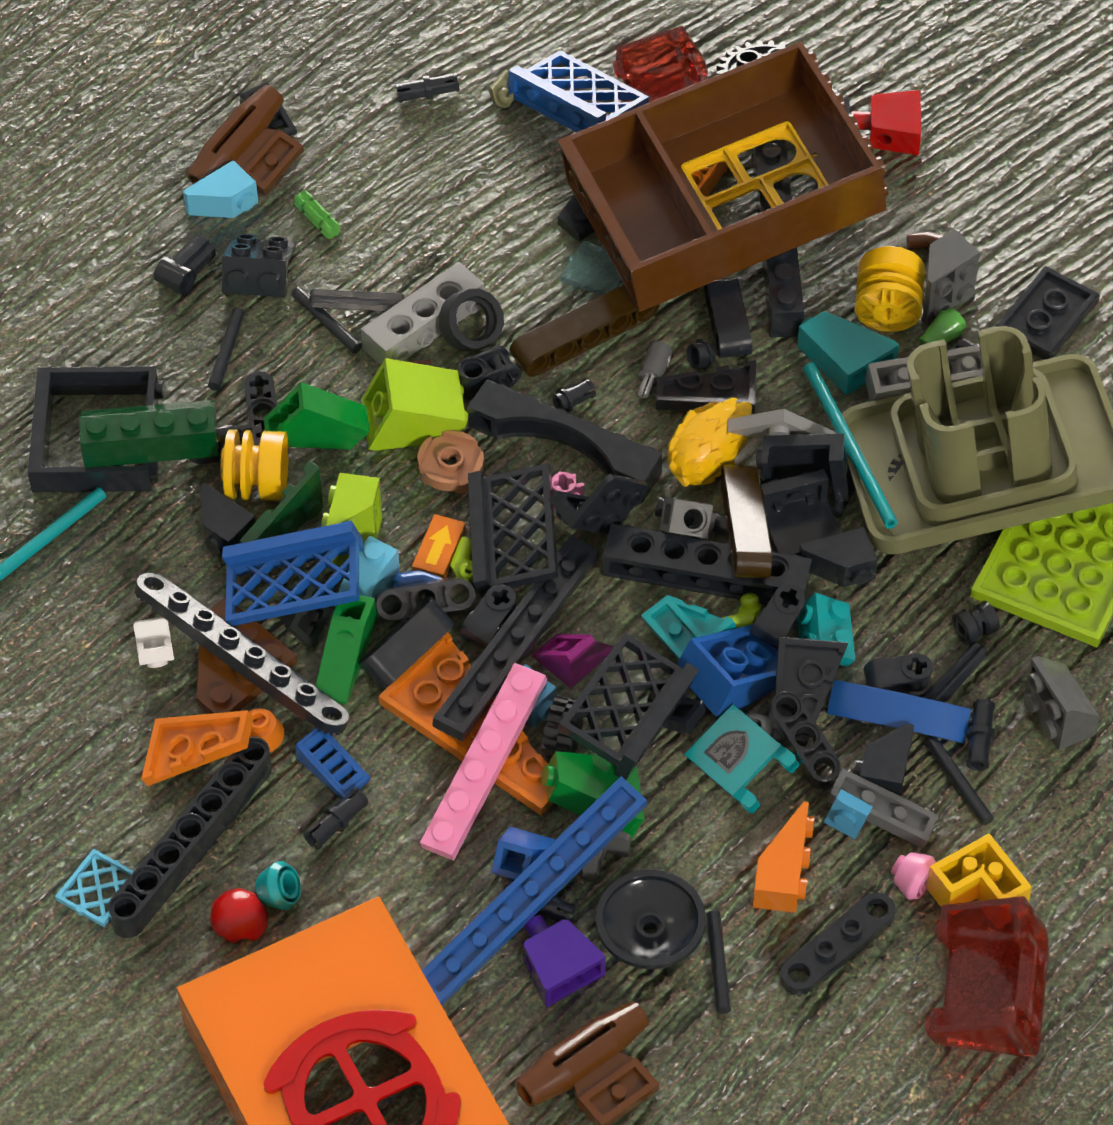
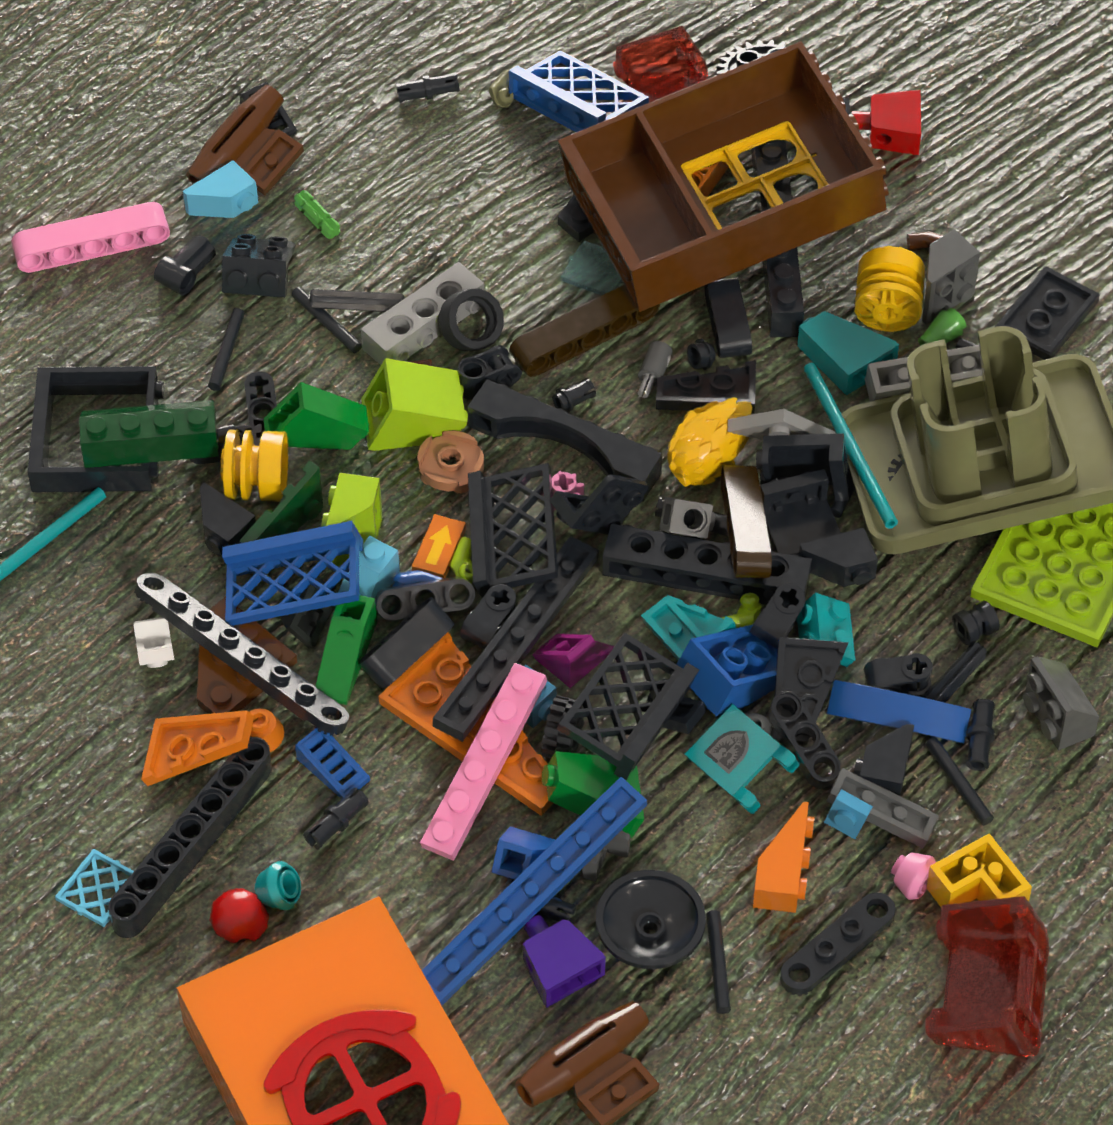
(90, 237): none -> bright pink beam

